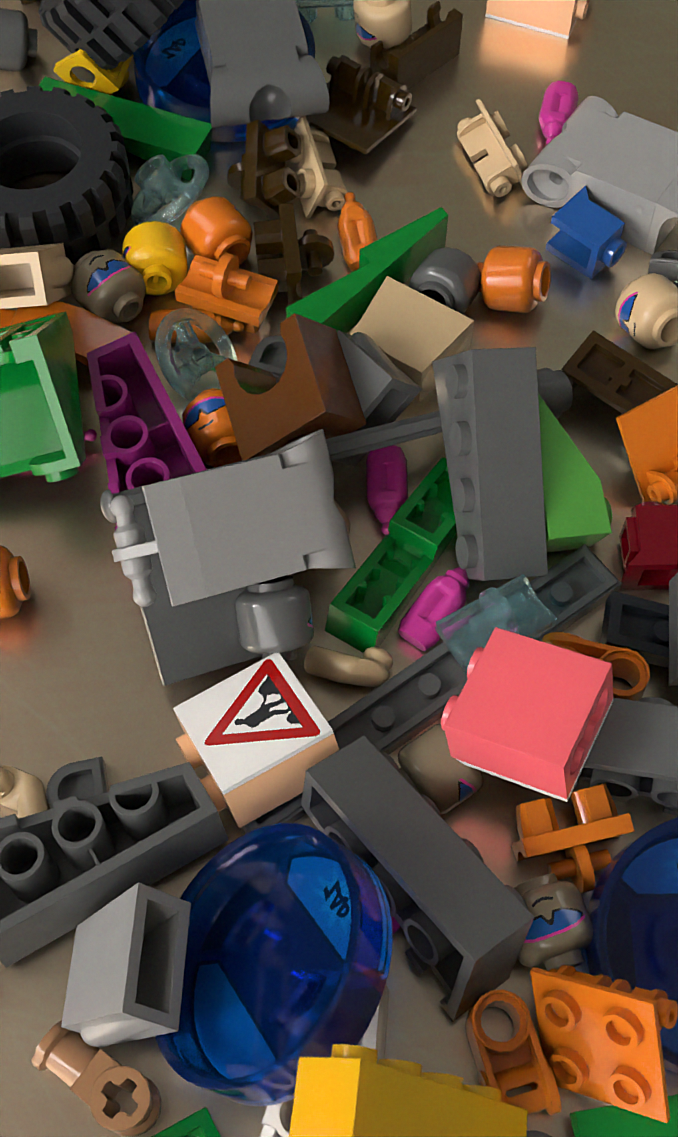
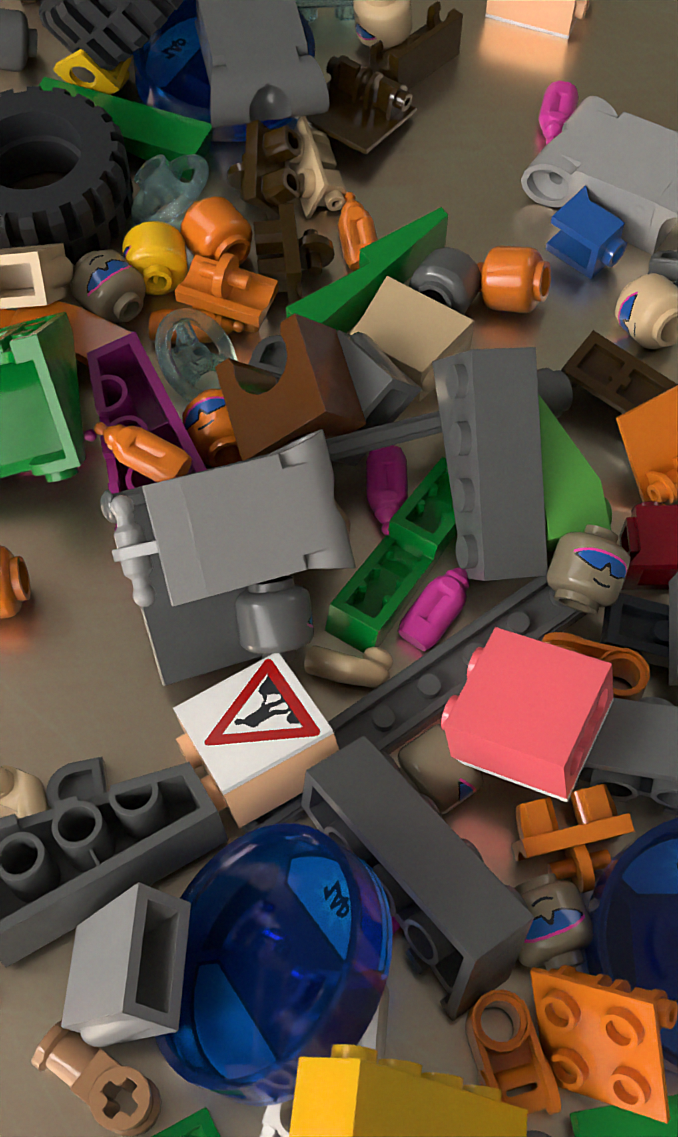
(145, 451): none -> orange piece
(486, 136): tan hinge -> none
(507, 607): clear light blue hips -> none
(588, 569): none -> dark tan head

